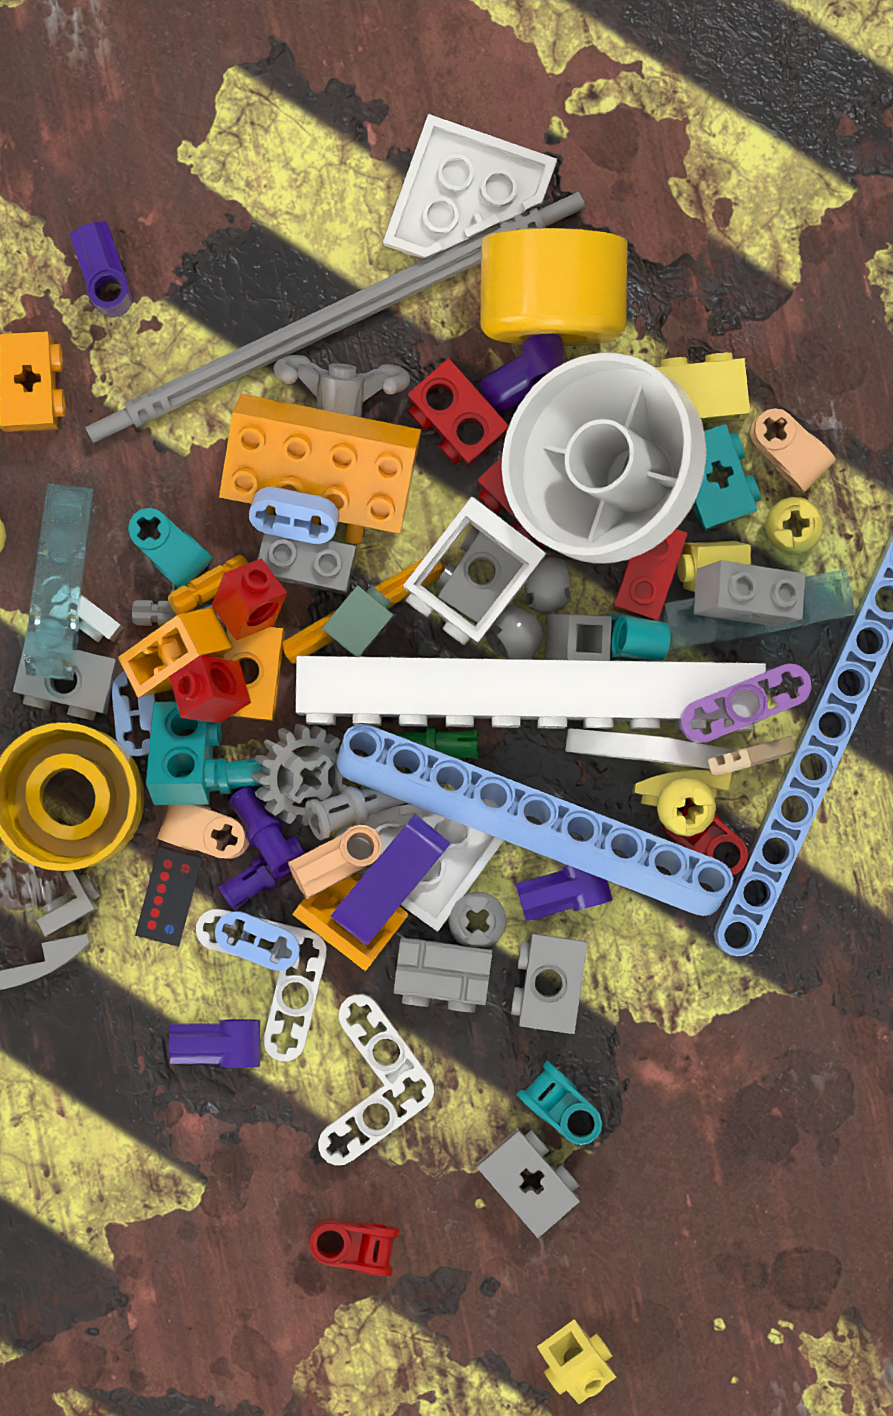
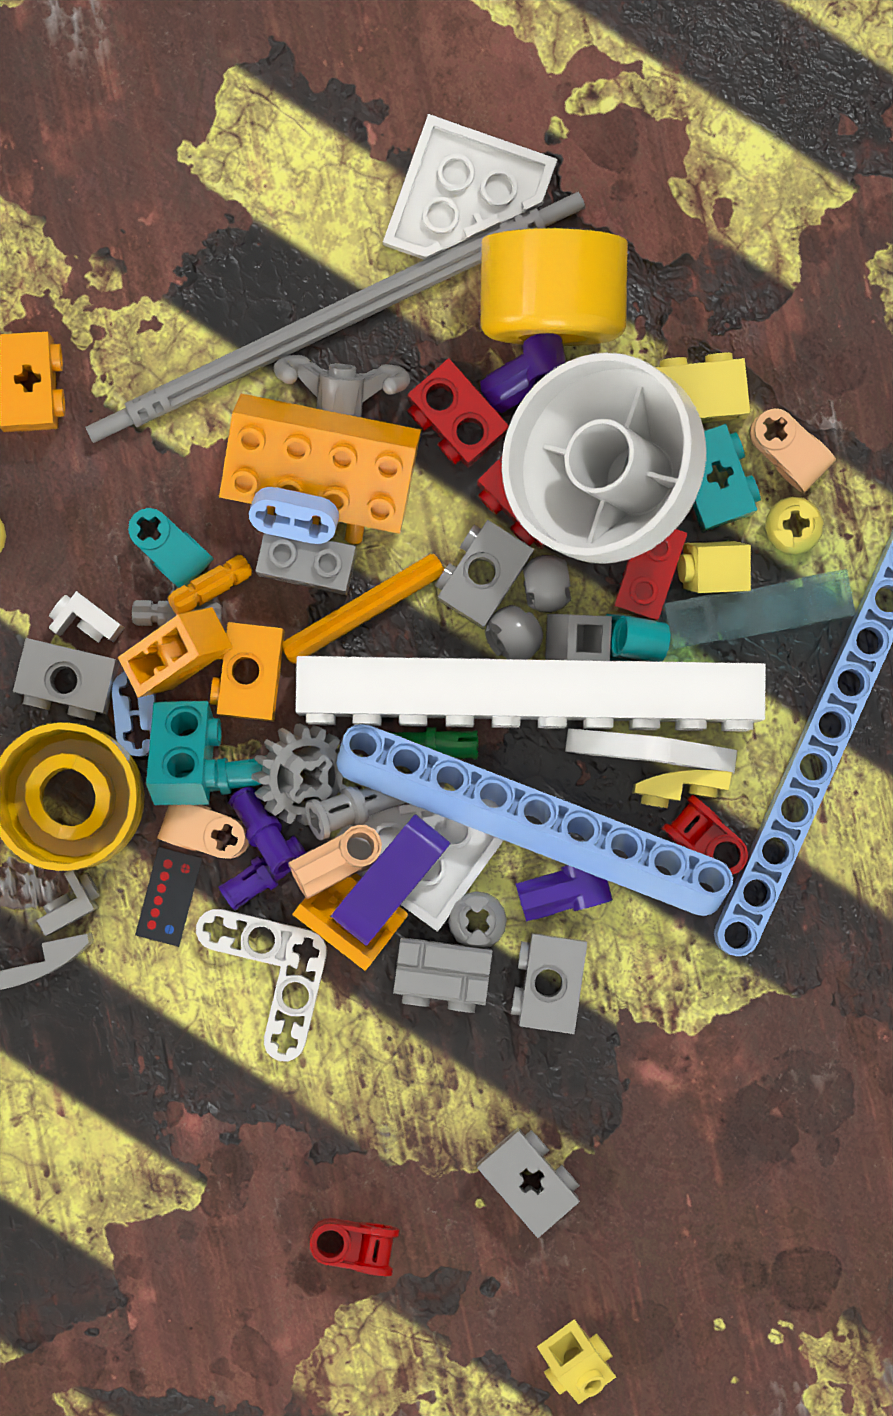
(58, 582): clear light blue arch -> none
(101, 267): dark purple piece -> none
(210, 689): red brick -> none
(226, 1043): dark purple piece -> none
(249, 599): red brick -> none
(253, 951): light blue beam -> none
(359, 620): sand green brick -> none
(390, 1075): white beam -> none
(502, 535): white window -> none
(559, 1103): teal piece -> none
(698, 817): light yellow piece -> none
(749, 593): light grey brick -> none
(751, 756): tan tile -> none
(772, 679): medium lavender beam -> none

